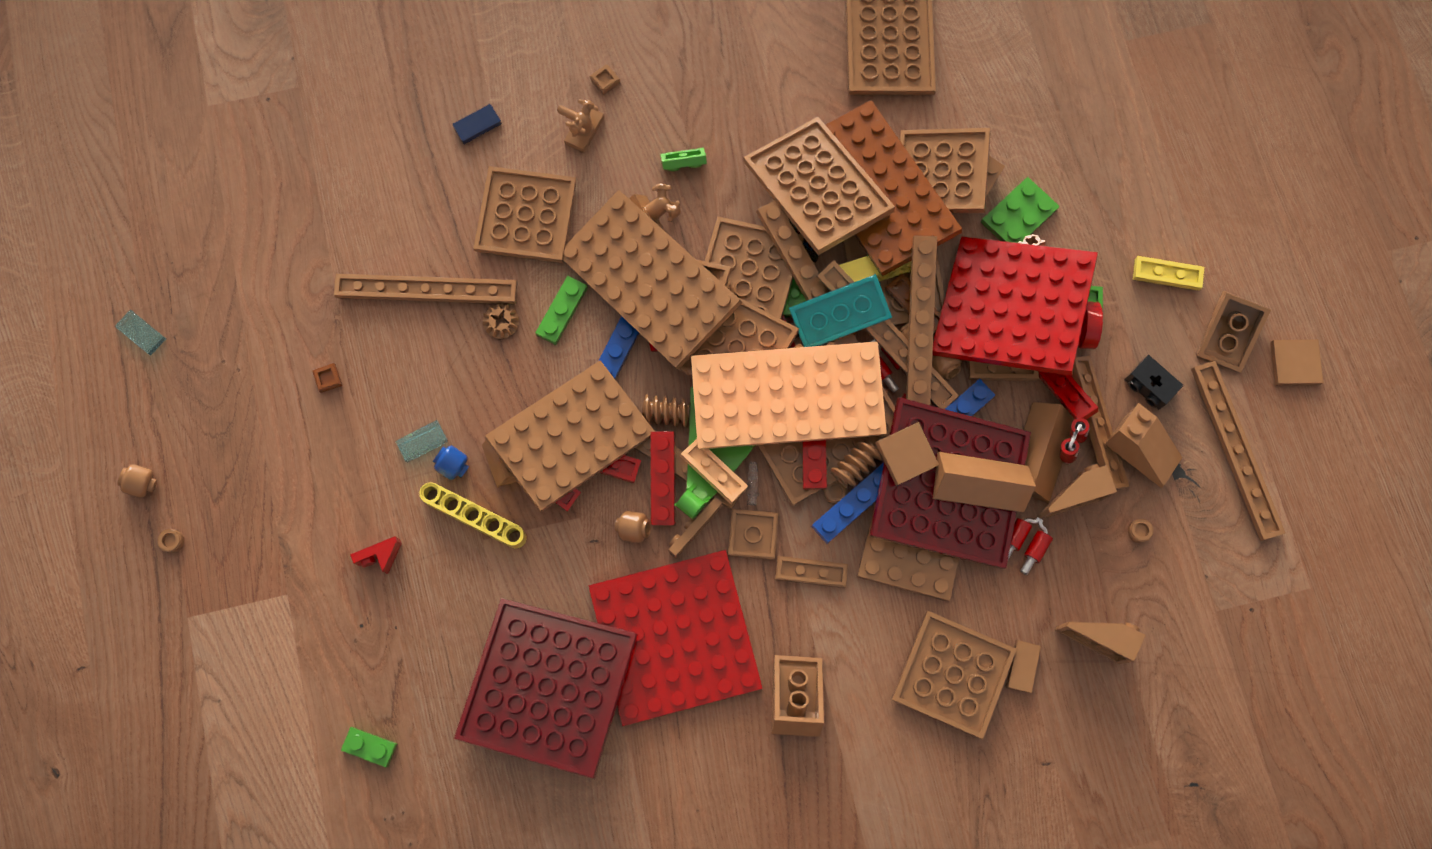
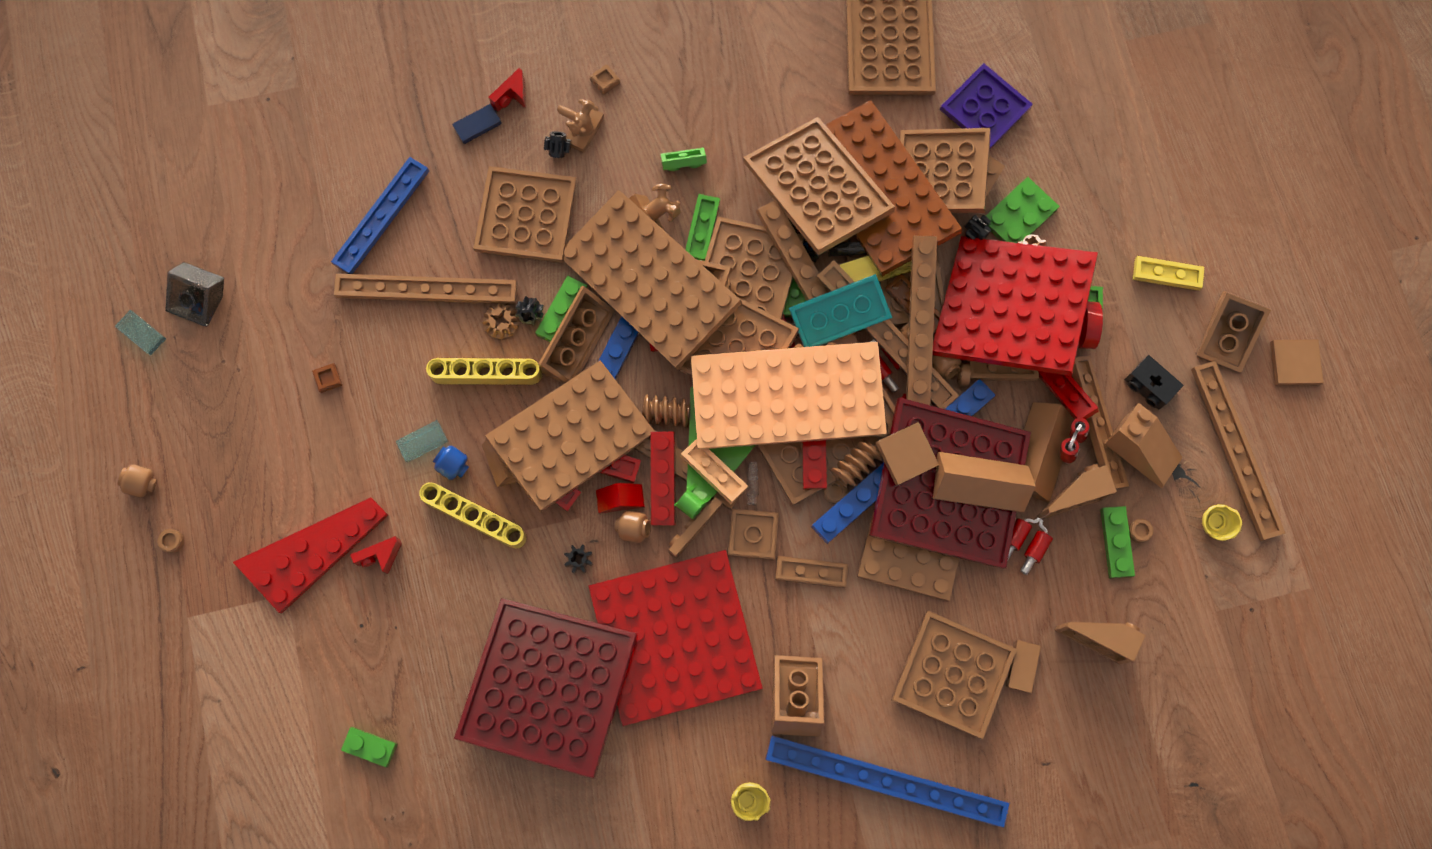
(193, 293): none -> clear smoke slope
(299, 560): none -> red wing
(380, 216): none -> blue plate
(474, 366): none -> light yellow beam
(512, 88): none -> red slope
(529, 310): none -> black gear
(557, 144): none -> black gear
(576, 337): none -> medium nougat slope
(585, 561): none -> black gear
(620, 497): none -> red slope
(702, 226): none -> bright green plate
(750, 801): none -> light yellow hair
(847, 248): none -> clear smoke axle
(887, 781): none -> blue plate
(964, 375): none -> medium nougat tile
(978, 227): none -> black gear
(986, 102): none -> dark purple plate
(1117, 542): none -> bright green plate
(1221, 522): none -> light yellow hair

